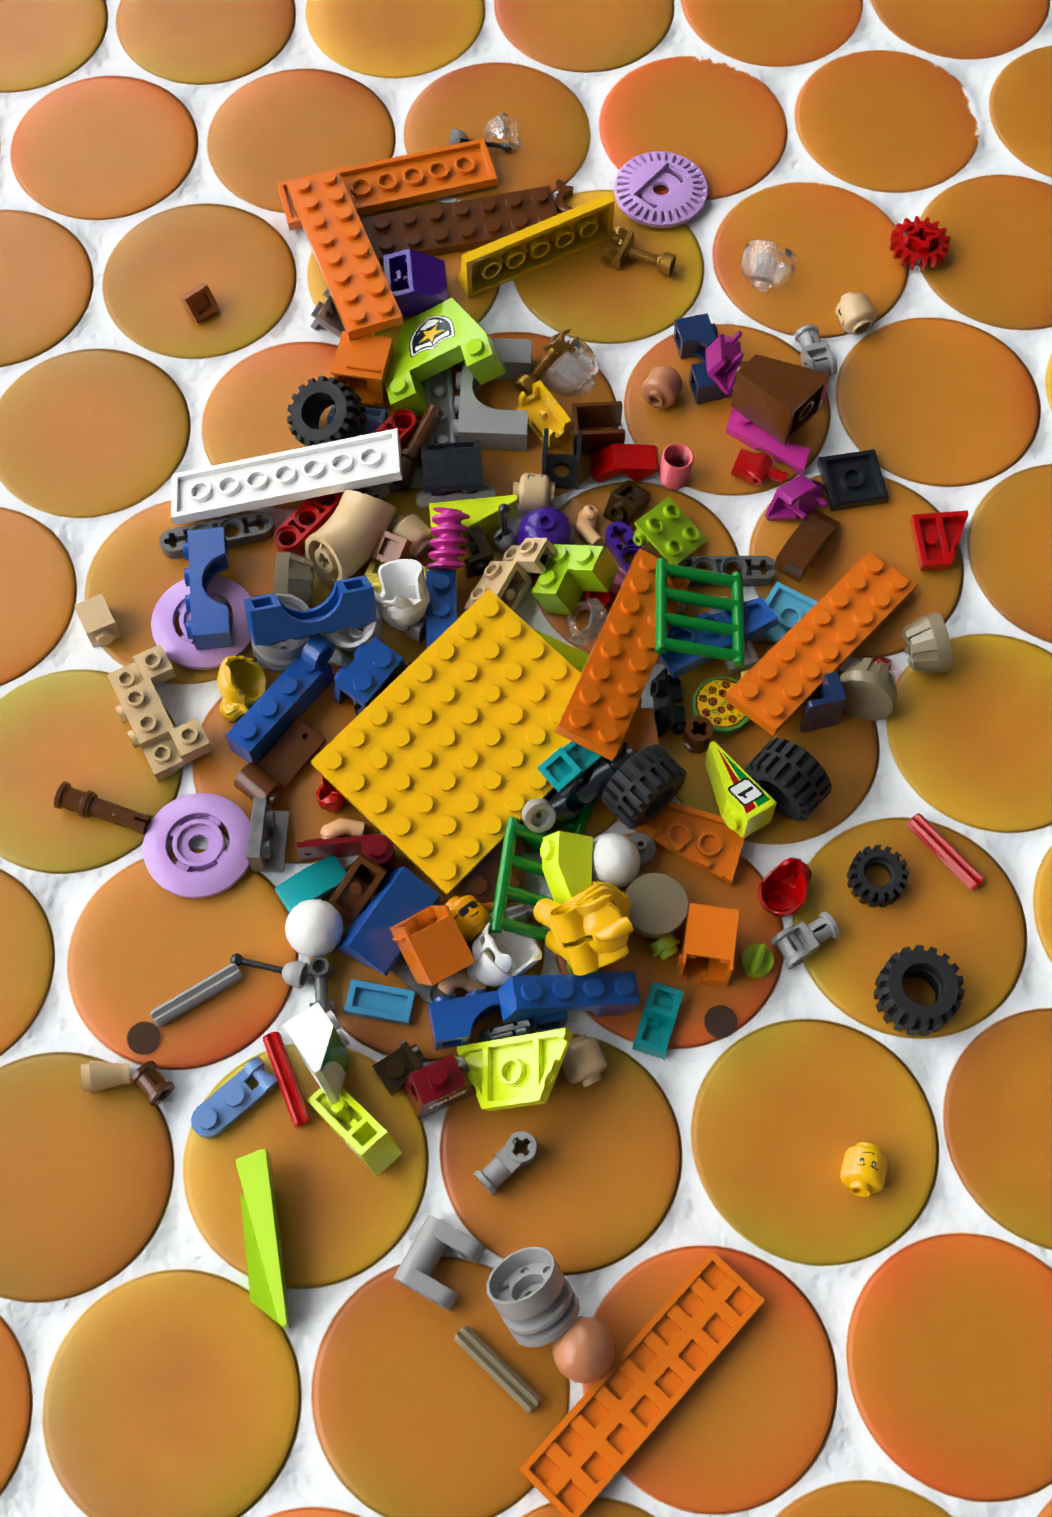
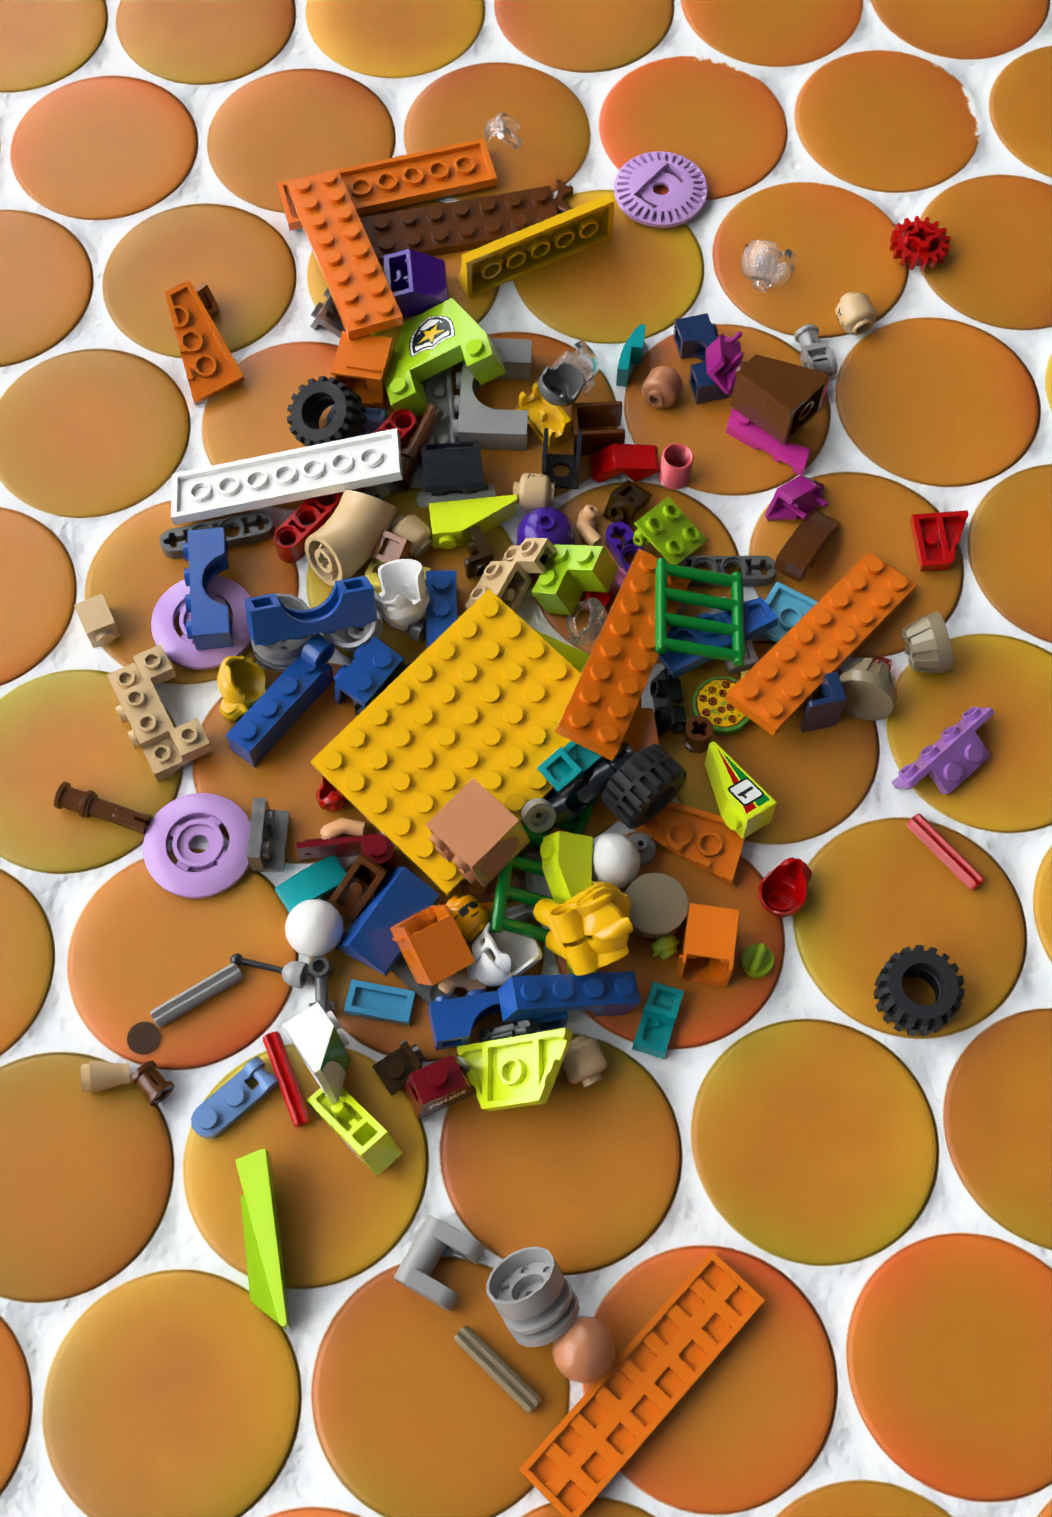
(203, 351): none -> orange wing
(280, 764): reddish brown door -> none
(294, 576): dark tan piece -> none
(448, 539): dark pink piece -> none
(459, 136): hinge -> none
(477, 833): none -> nougat brick
(506, 535): hinge -> none
(506, 1162): light grey connector -> none
(554, 350): pearl gold bar -> none
(561, 384): none -> dark grey hair
(625, 240): pearl gold bar -> none
(630, 354): none -> teal slope
(720, 1021): clear smoke piece -> none
(756, 468): red piece -> none
(790, 778): black tyre -> none
(803, 940): light grey connector -> none
(852, 480): black tile -> none
(864, 1169): yellow head -> none
(886, 860): black tyre -> none
(952, 756): none -> medium lavender bracket

